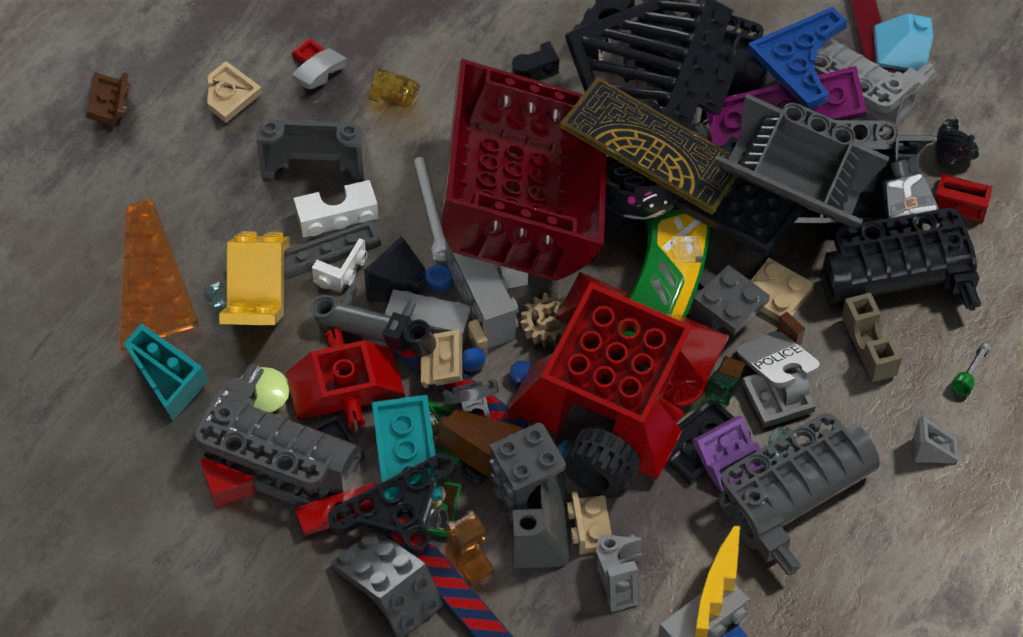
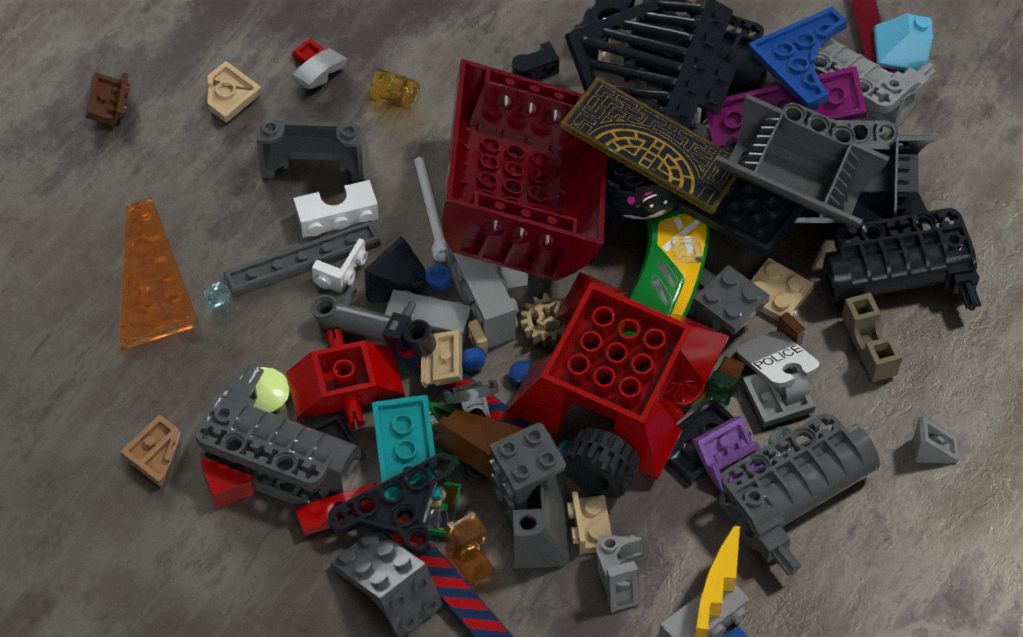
(153, 449): none -> medium nougat wing
(167, 370): teal wedge -> none
(255, 279): yellow bracket -> none
(906, 192): torso -> none
(954, 144): black hair -> none
(964, 382): green hinge -> none
(968, 205): red tile -> none

